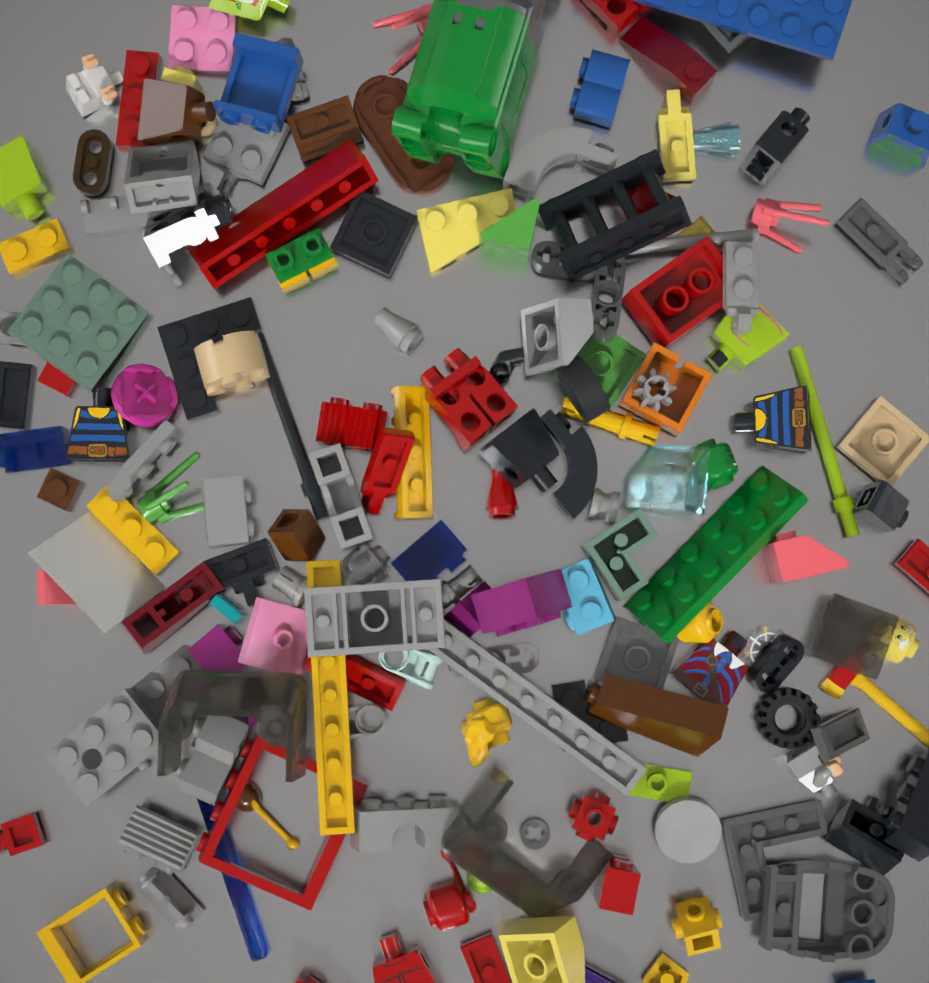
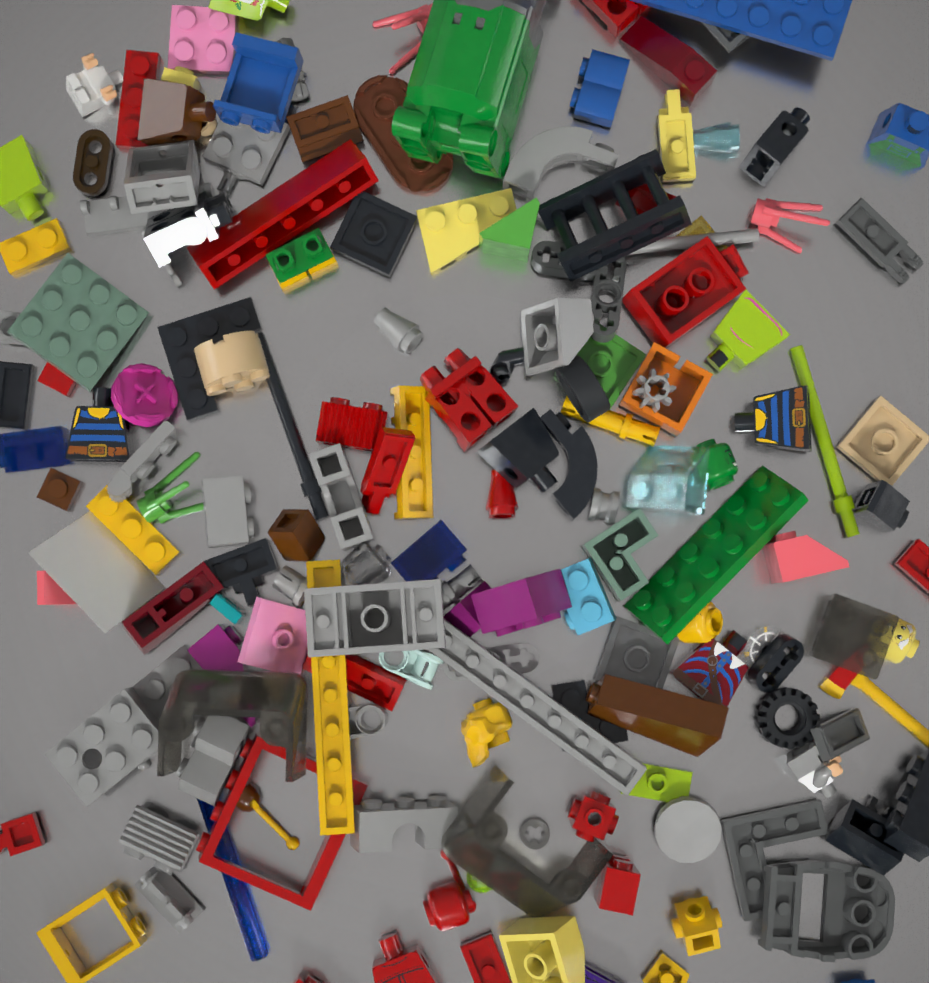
(741, 284): light grey hinge -> none

